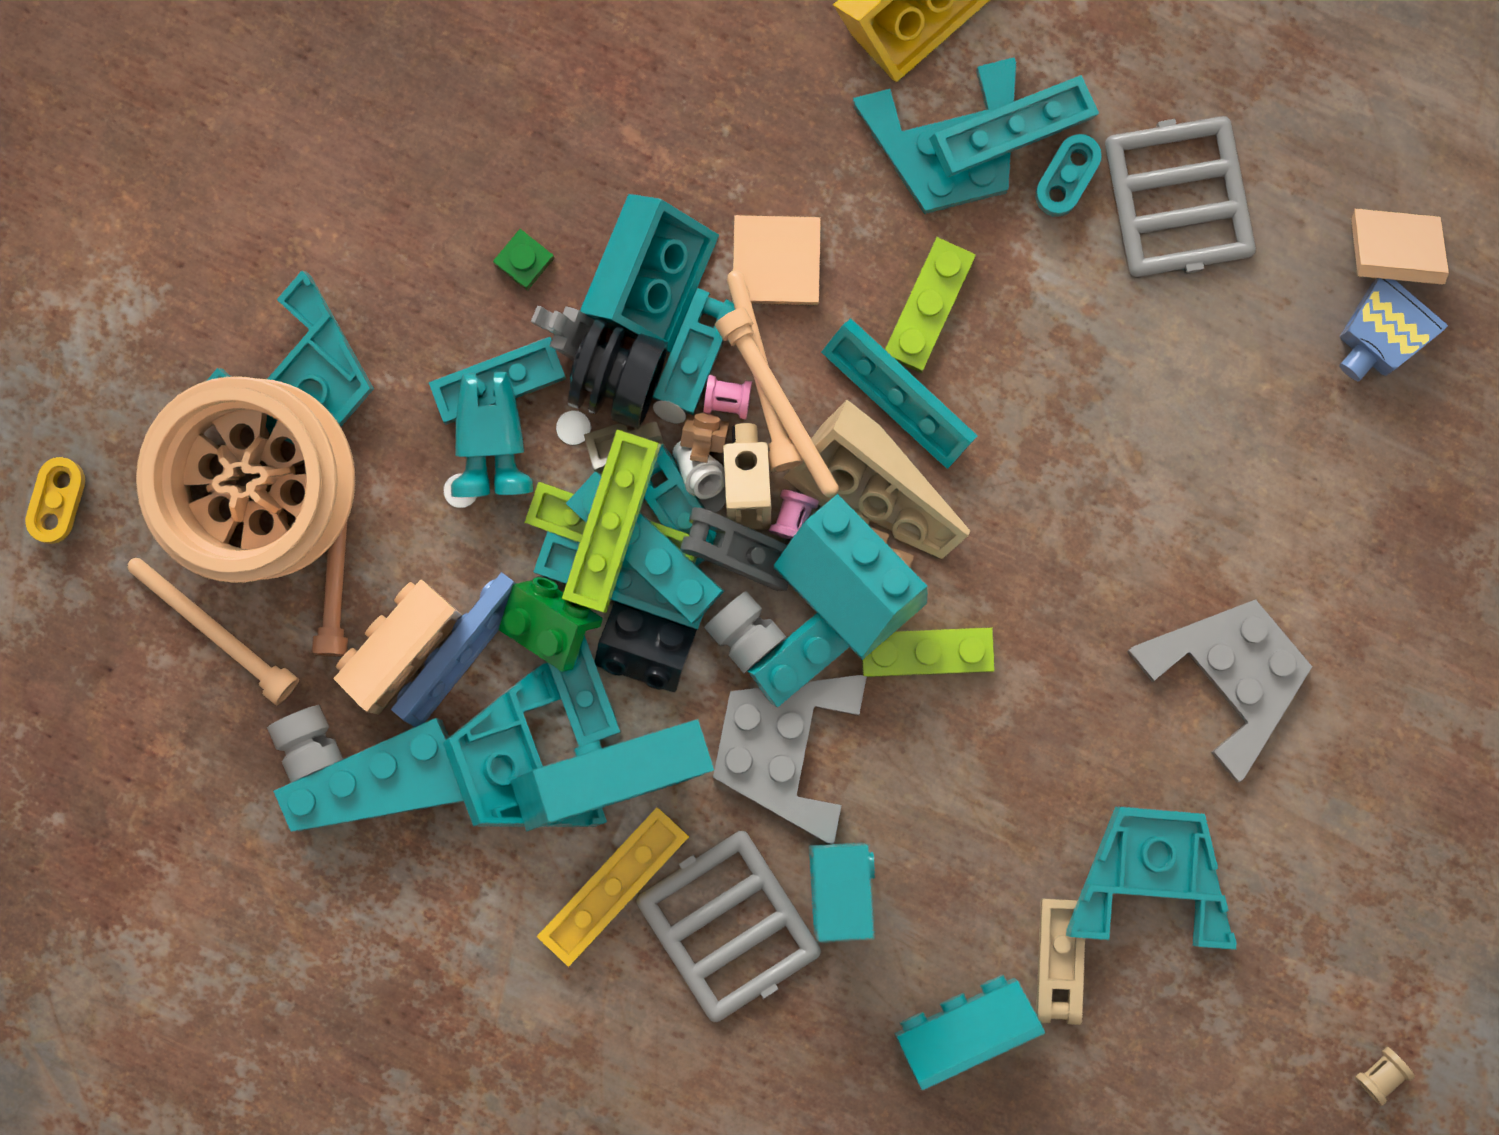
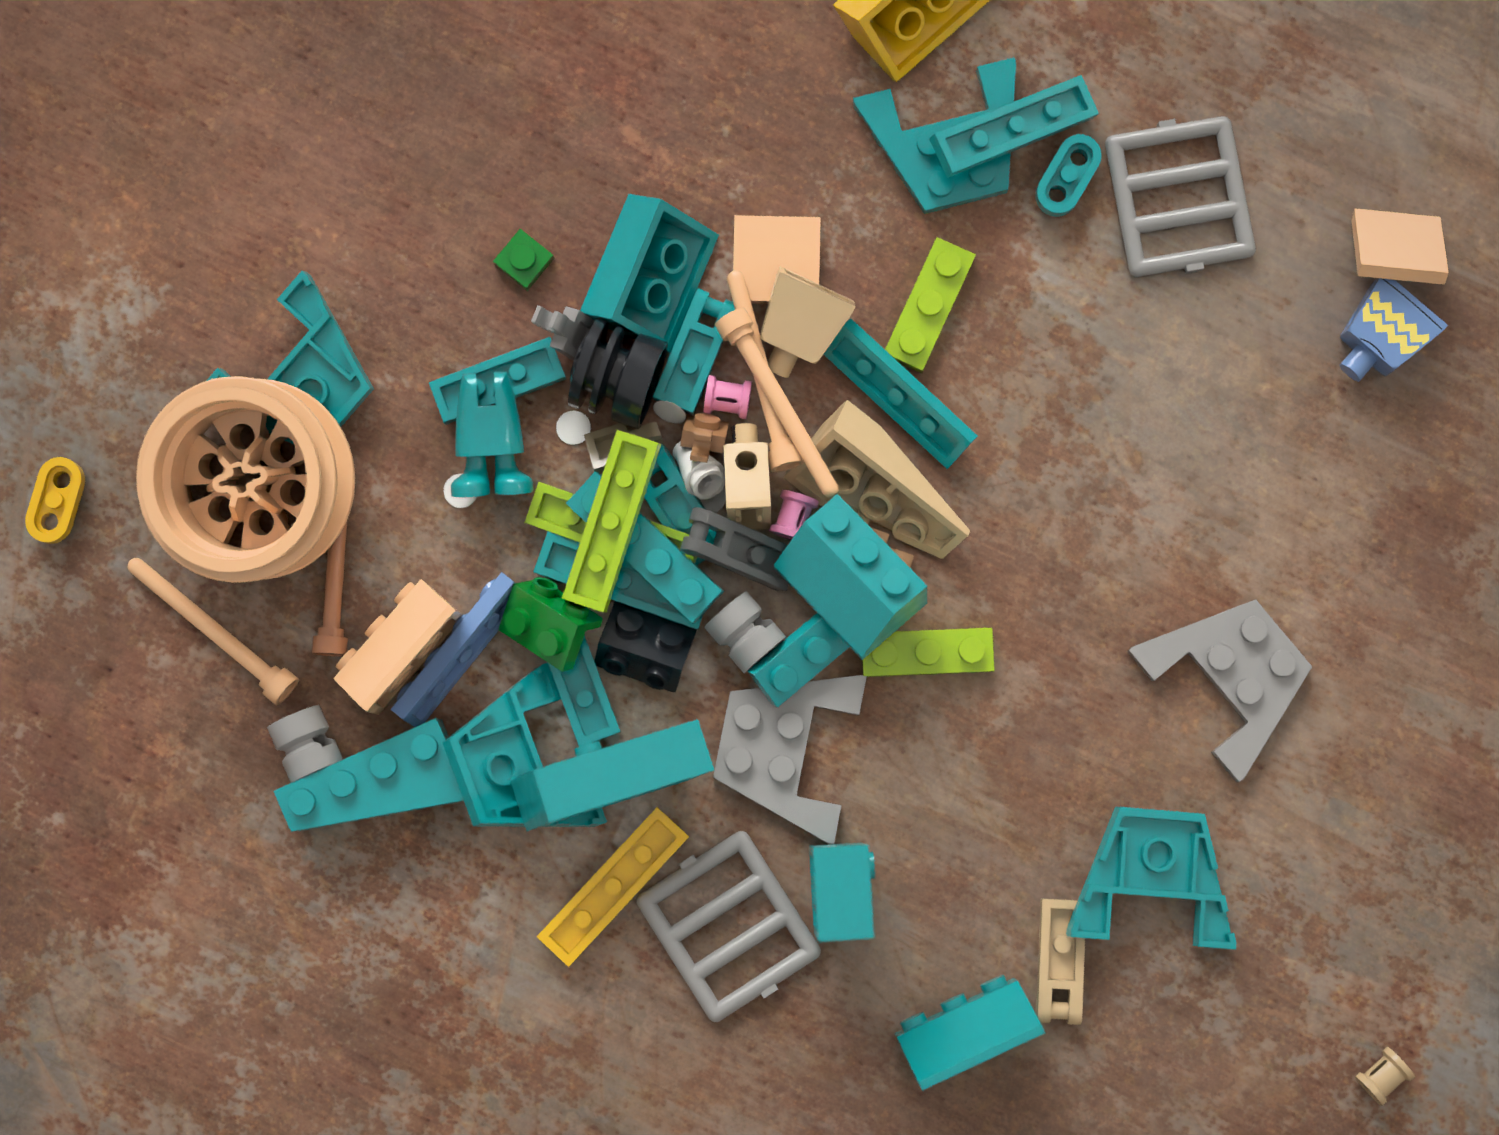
(801, 320): none -> tan torso

